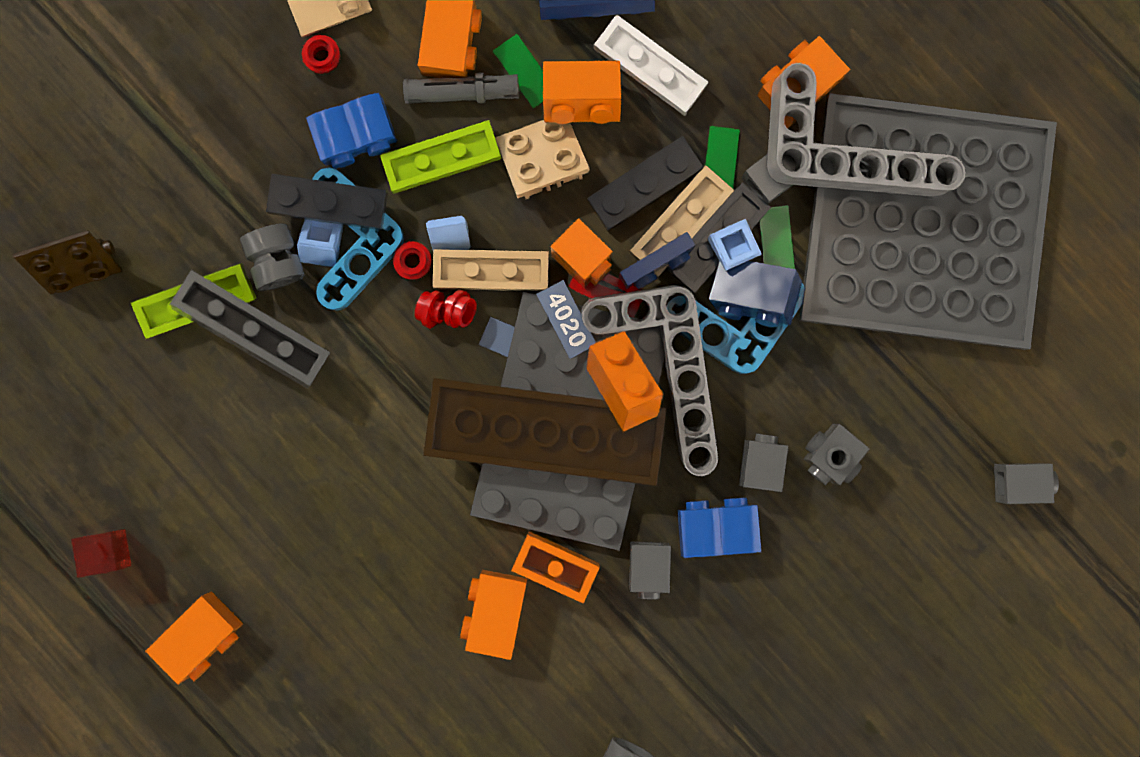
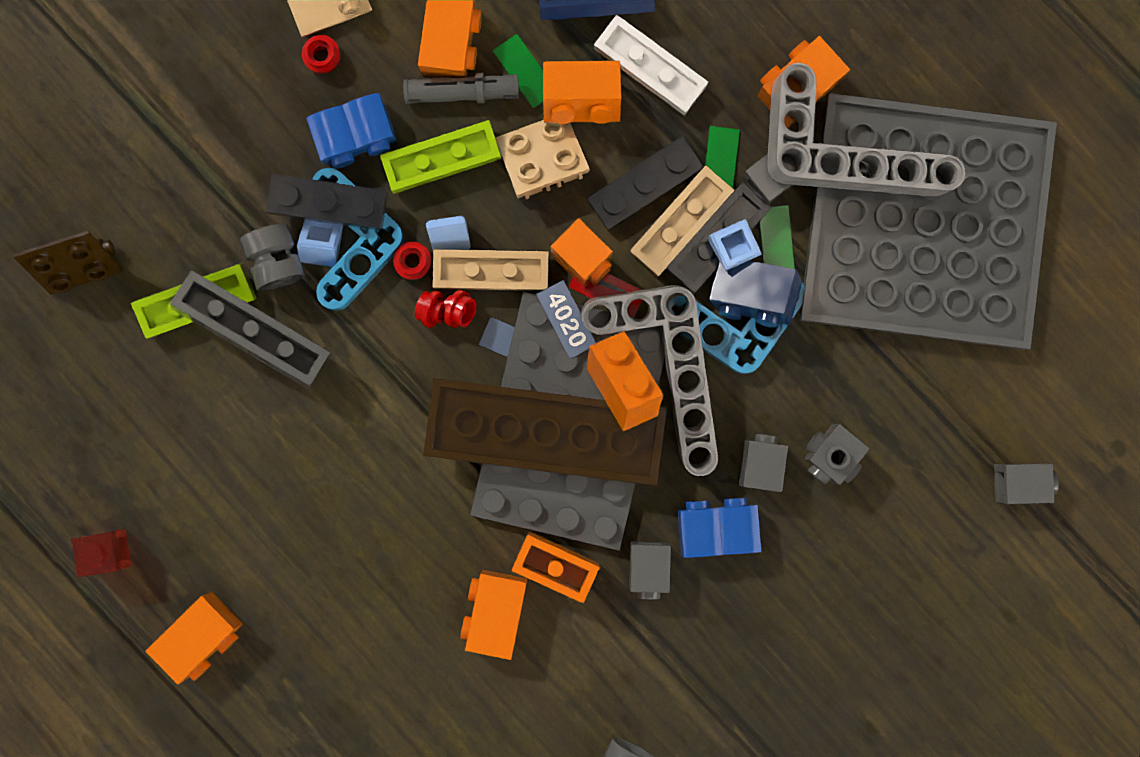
(672, 254): dark blue plate -> none

